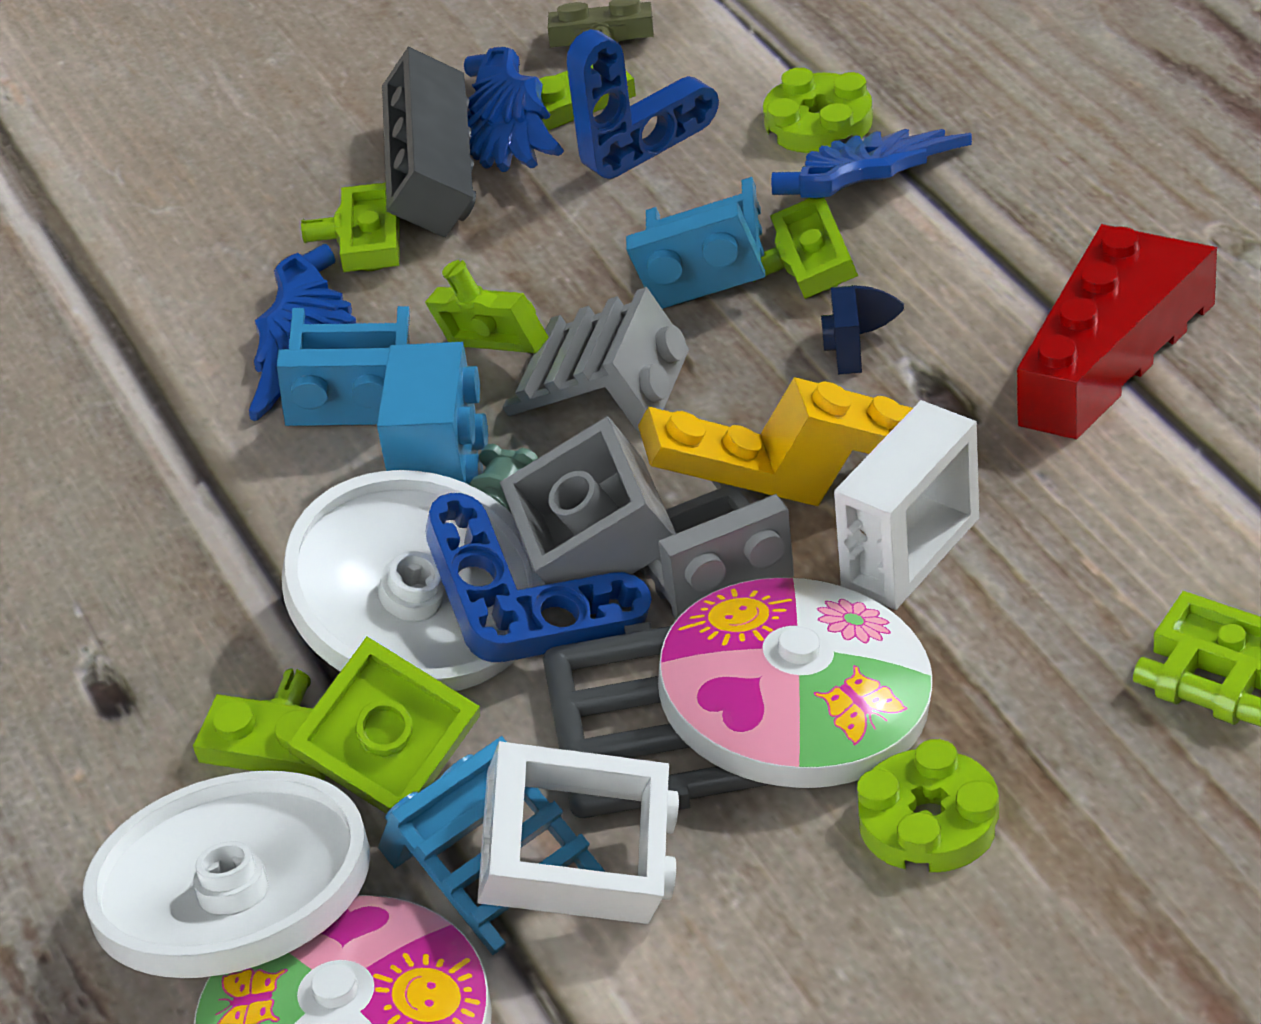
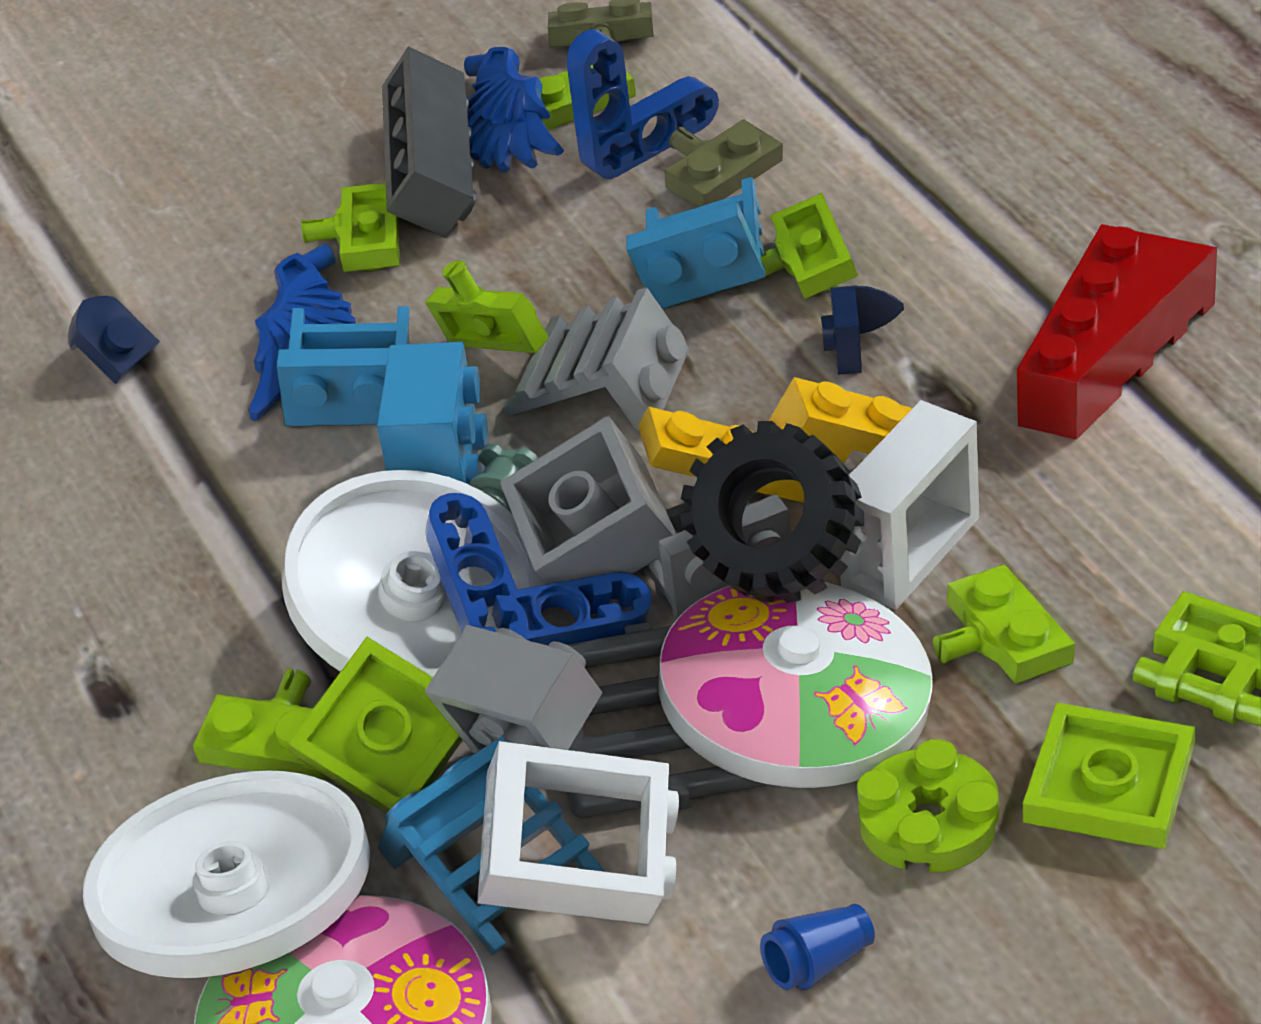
(110, 336): none -> dark blue plate
(513, 690): none -> light grey brick
(717, 166): none -> olive plate
(735, 476): none -> black tyre
(814, 944): none -> blue cone
(839, 98): lime plate -> none
(863, 161): blue animal -> none
(1003, 625): none -> lime plate
(1109, 775): none -> lime plate

